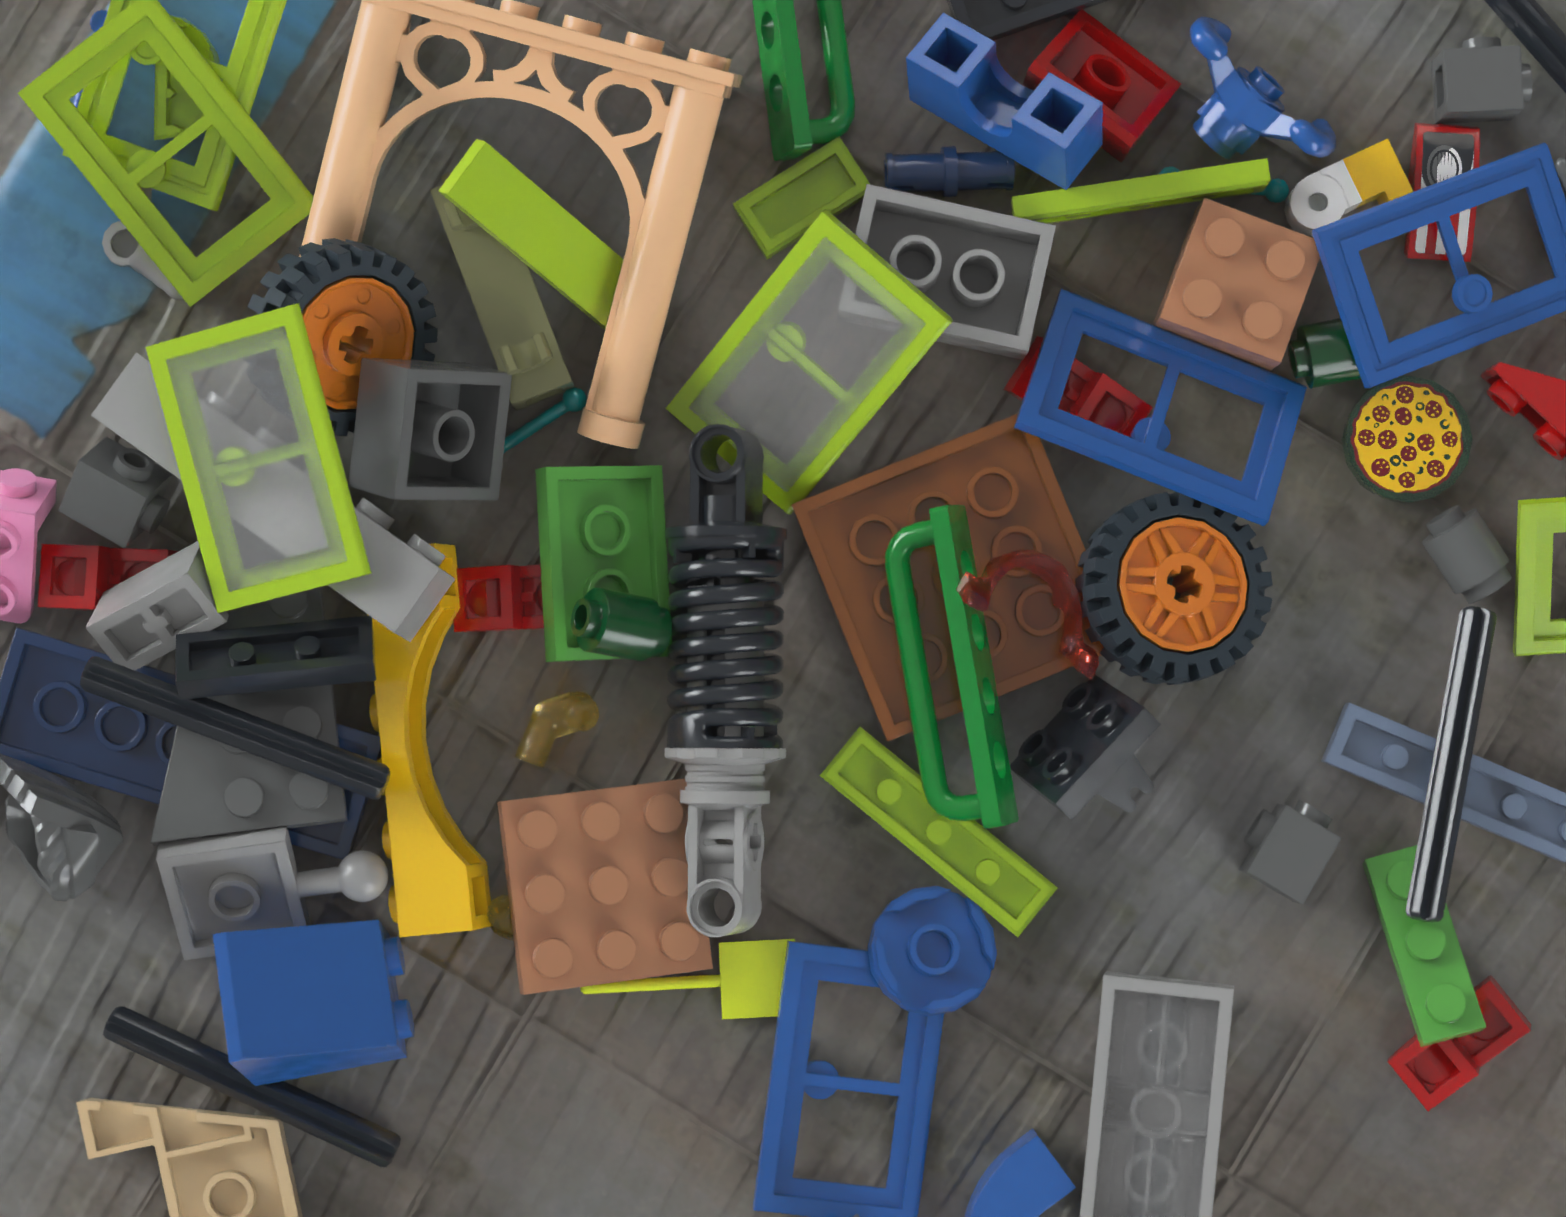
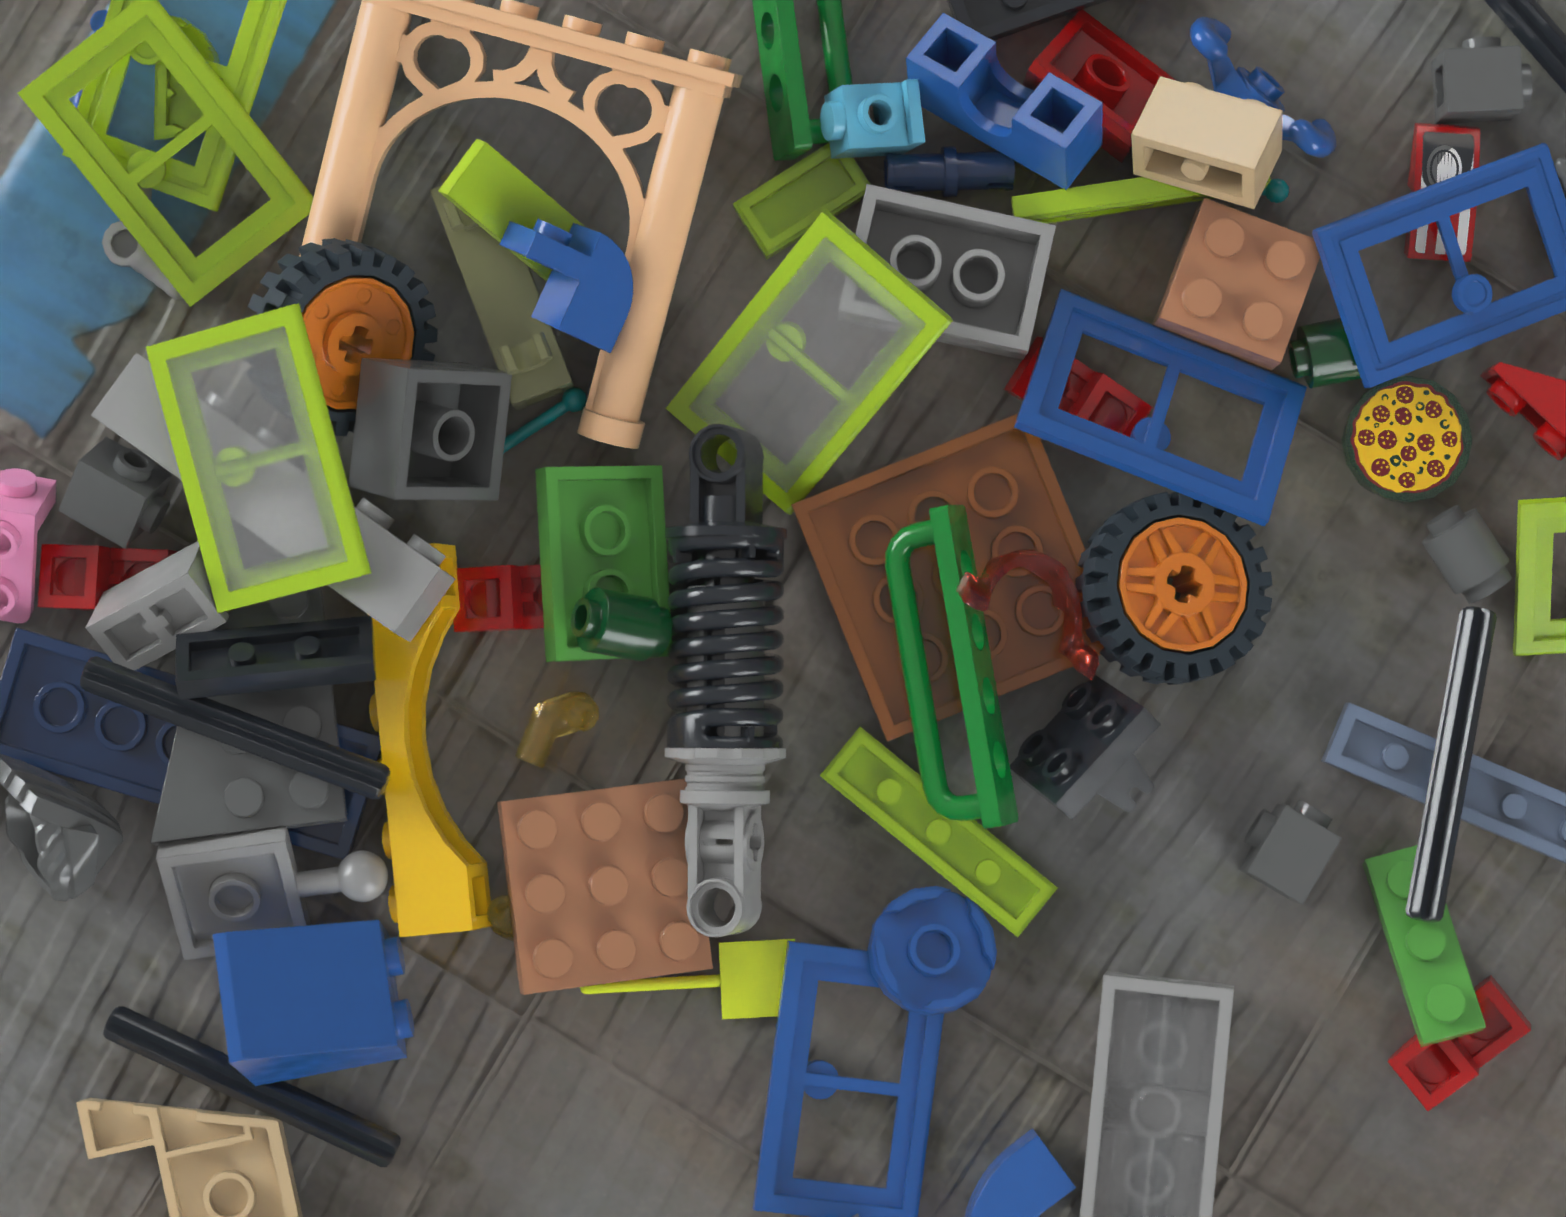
(588, 280): none -> blue brick
(896, 119): none -> medium azure brick
(1207, 142): none -> tan brick
(1346, 186): leg -> none

